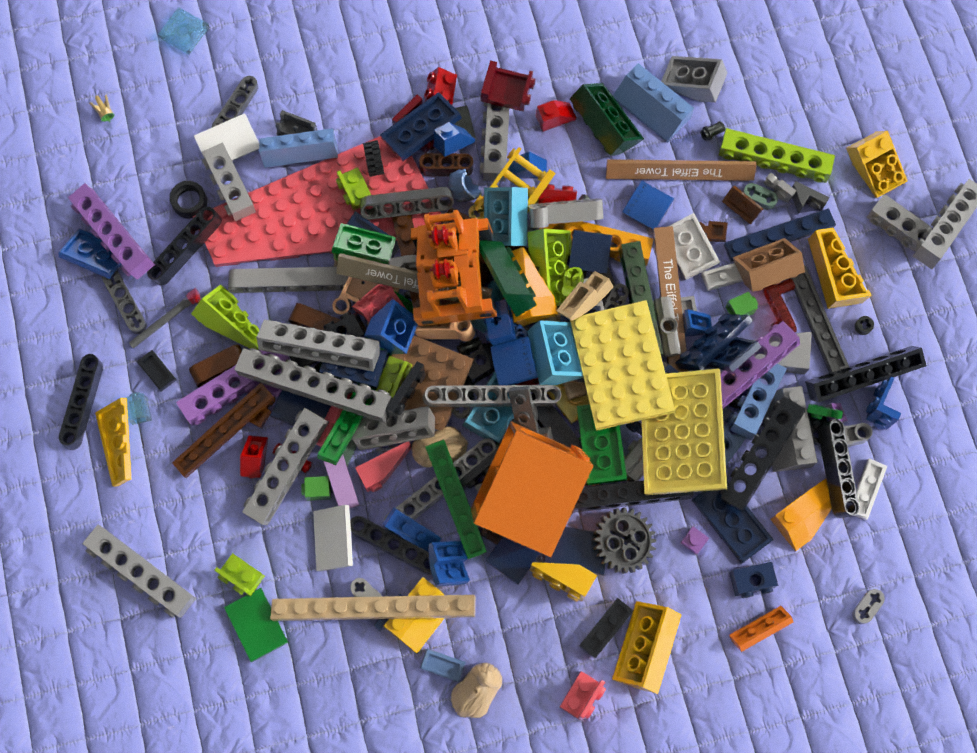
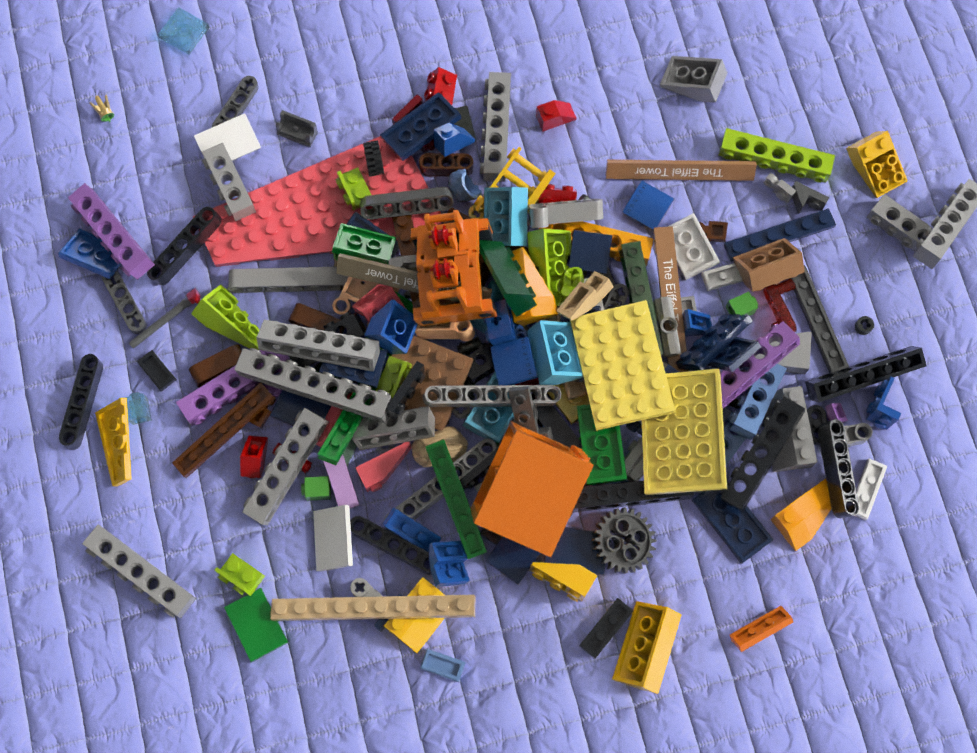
(182, 187): black tyre -> none
(298, 148): medium blue brick -> none
(476, 691): tan hair -> none
(507, 87): dark red panel -> none
(536, 160): blue slope -> none
(582, 696): coral bracket -> none
(605, 118): dark green slope -> none
(653, 103): medium blue slope -> none
(694, 540): medium lavender plate -> none
(713, 130): pearl dark grey pin -> none
(742, 205): reddish brown plate -> none
(760, 195): sand green beam -> none
(763, 572): dark blue brick -> none
(820, 411): green plate -> none
(836, 271): yellow wedge -> none
(872, 609): light grey beam -> none

